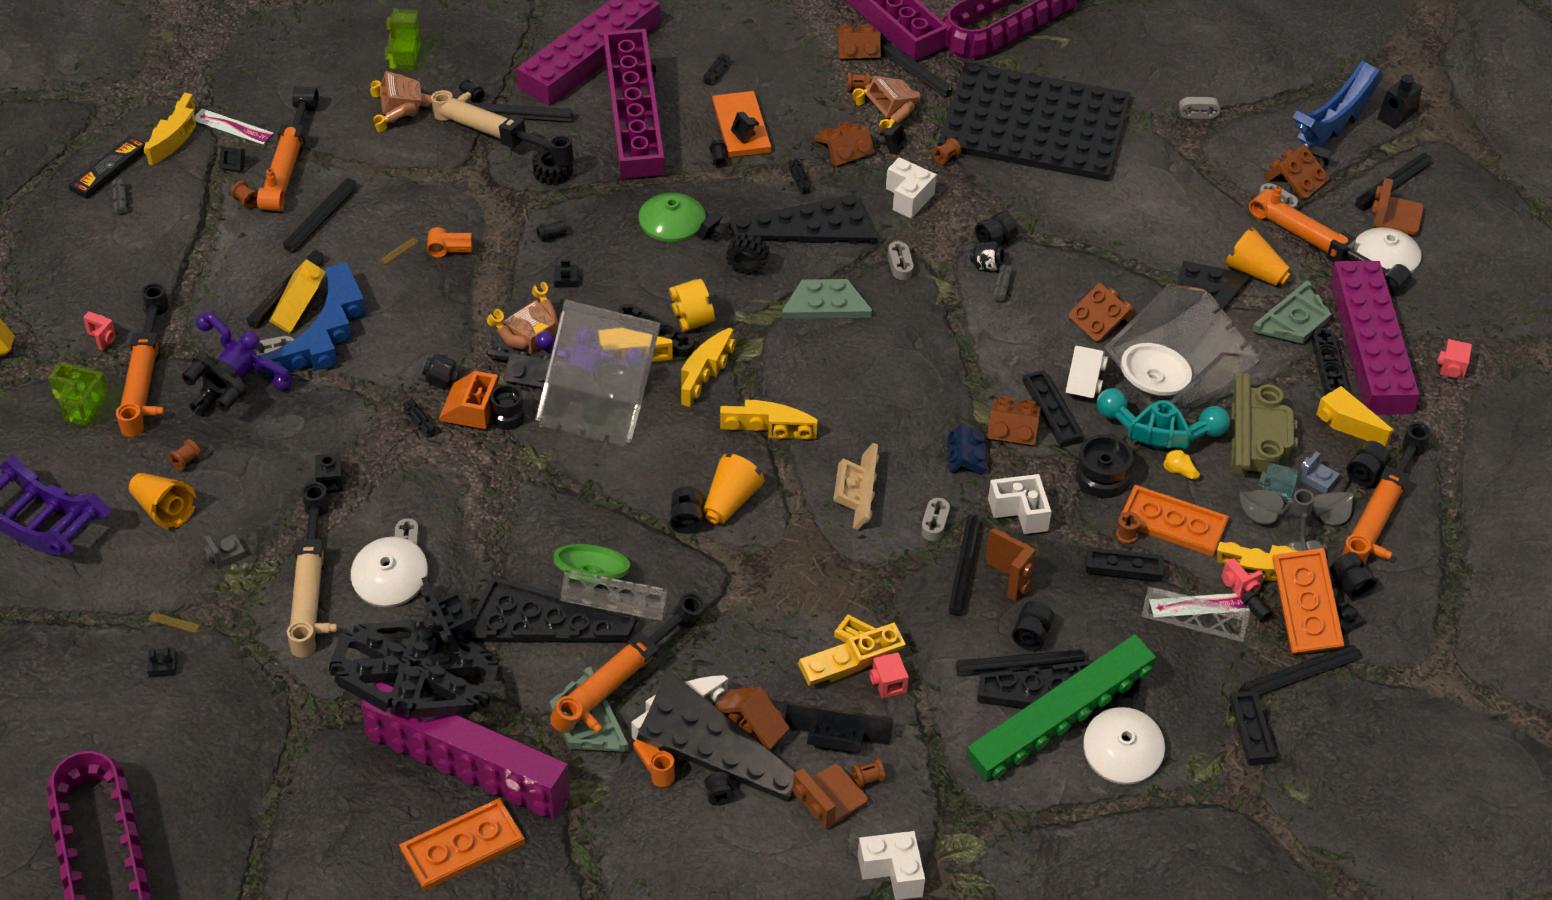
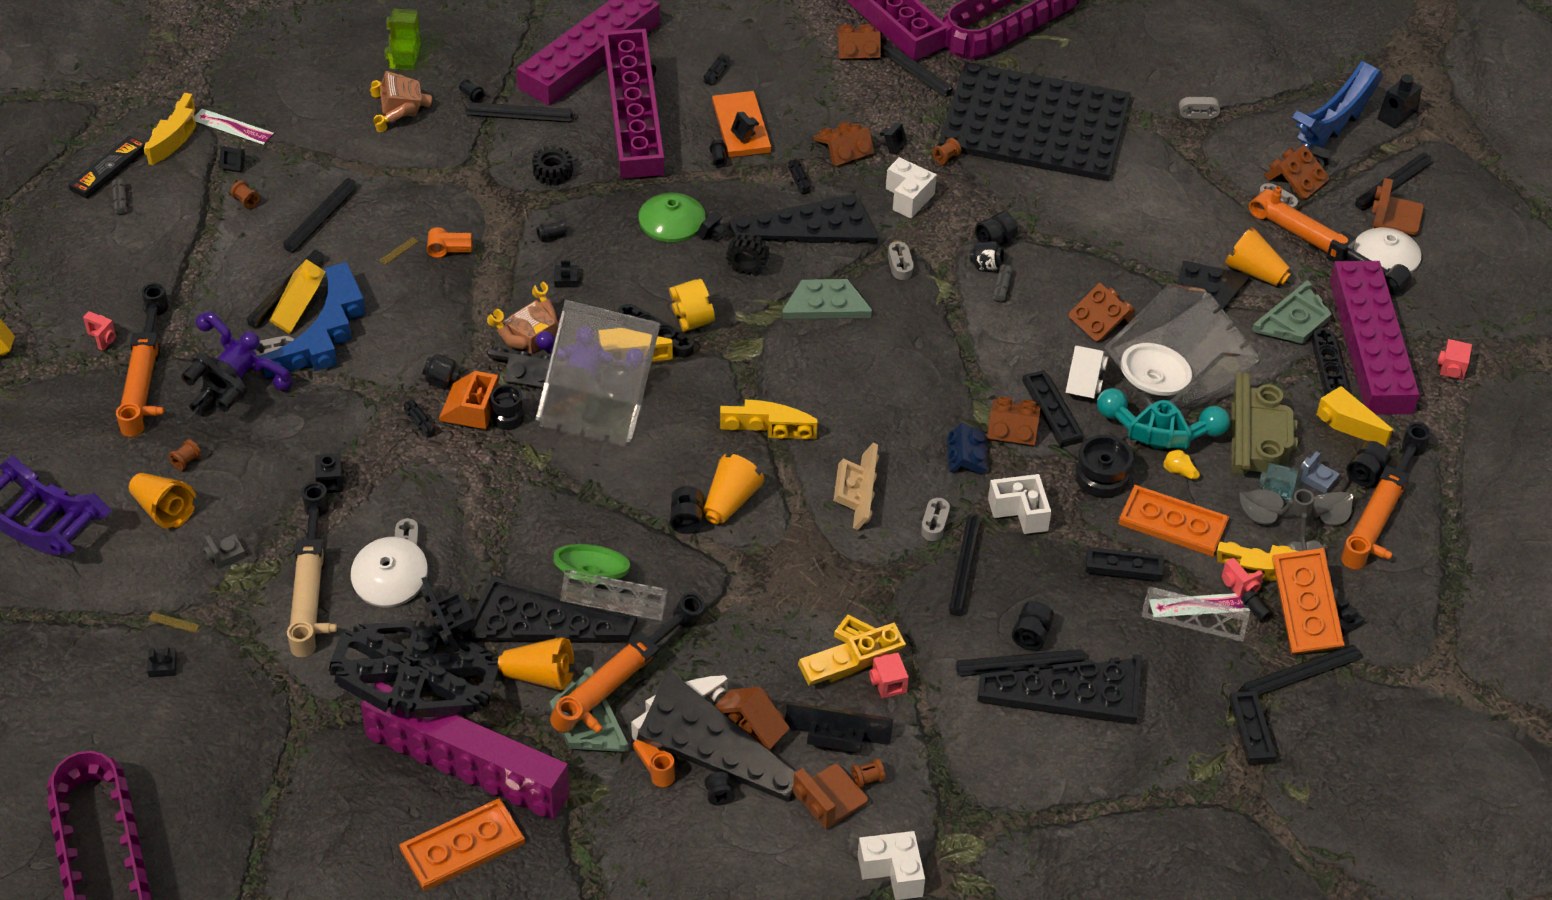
(78, 391): clear neon green brick -> none
(290, 143): orange piece -> none
(509, 130): piece -> none
(540, 663): none -> light orange cone
(705, 362): yellow slope -> none
(862, 81): dark orange bush -> none
(891, 97): nougat torso -> none
(1013, 559): dark orange bracket -> none
(1060, 708): green brick -> none
(1119, 759): white dish -> none
(1127, 532): dark orange bush -> none
(1353, 575): black wheel -> none

